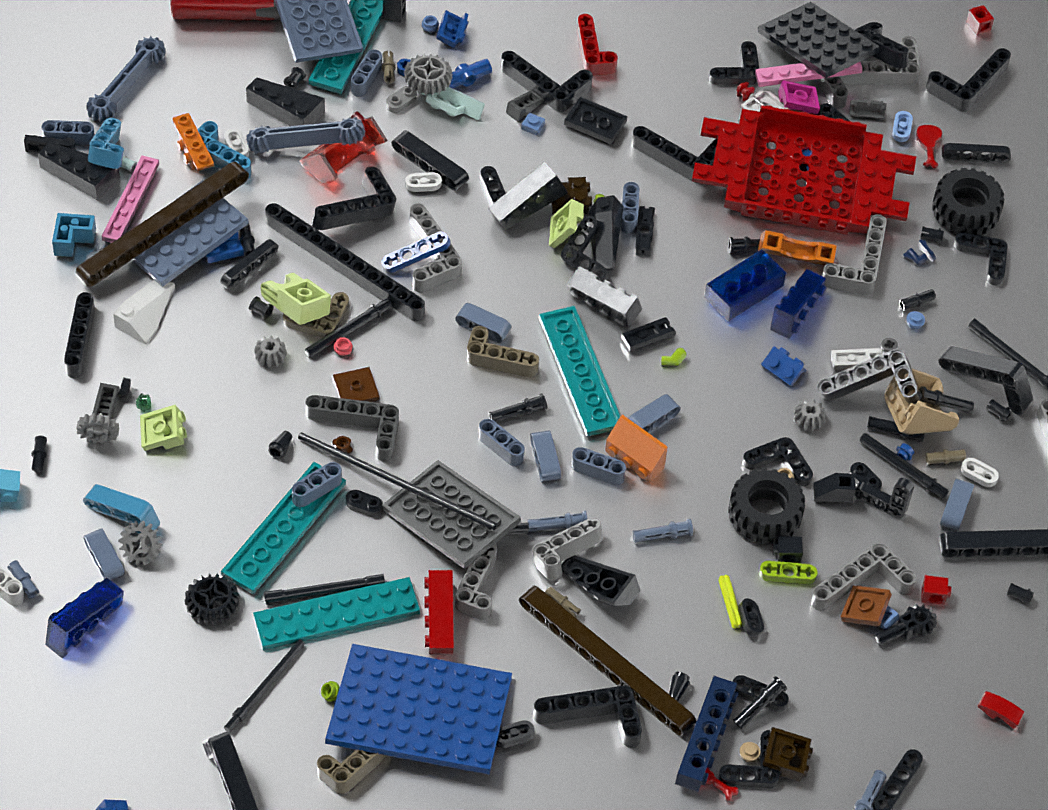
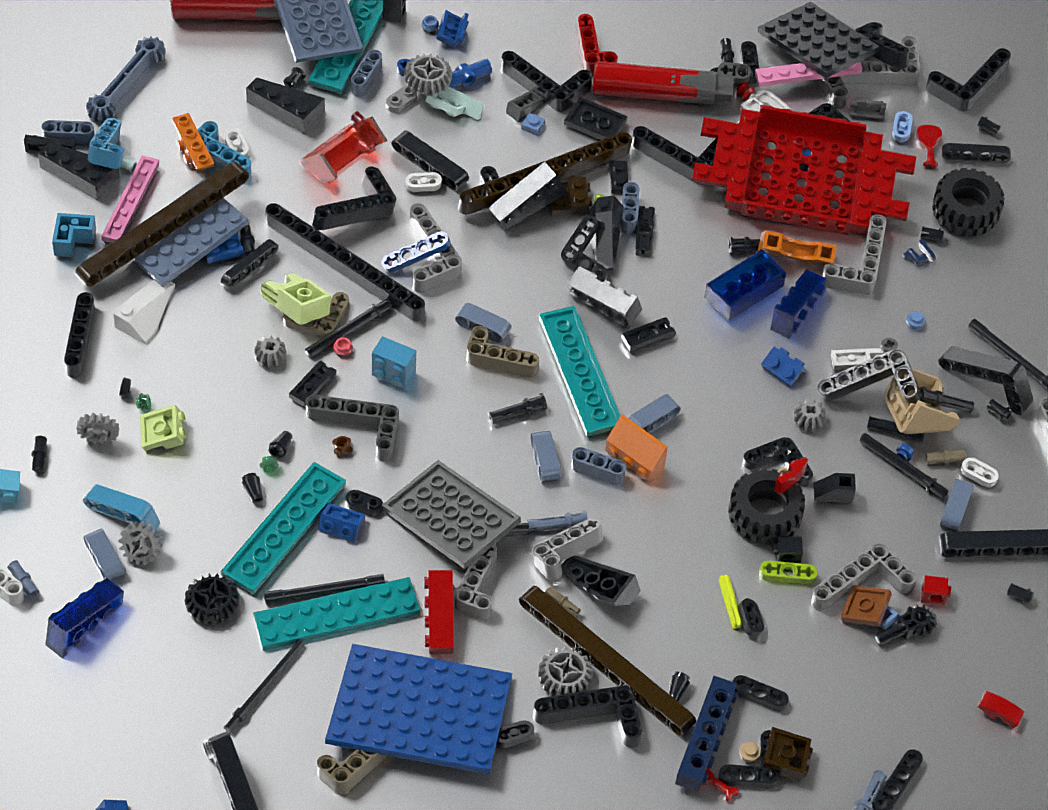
(110, 389): dark grey slope -> none
(252, 486): none -> black cone
(261, 307): black bush -> none
(266, 138): sand blue arm -> none
(269, 464): none -> clear green plate
(310, 491): sand blue beam -> none
(312, 382): none -> black plate
(330, 691): lime plate -> none
(341, 522): none -> blue bracket
(356, 385): reddish brown plate -> none
(388, 67): dark tan pin -> none
(393, 362): none -> dark azure brick
(398, 481): black piece -> none
(507, 448): sand blue beam -> none
(557, 664): none -> light grey gear
(563, 166): none -> dark brown beam
(565, 222): yellowish green plate -> none
(618, 175): none -> black plate
(668, 82): none -> red piece
(671, 530): sand blue pin -> none
(676, 358): lime arm -> none
(727, 54): none -> black pin
(766, 696): black pin -> none
(795, 472): none -> red slope
(799, 97): dark pink plate -> none
(865, 475): black plate -> none
(889, 503): black beam -> none
(917, 299): black axle -> none
(980, 19): red brick -> none
(988, 125): none -> black pin
(992, 252): black beam -> none

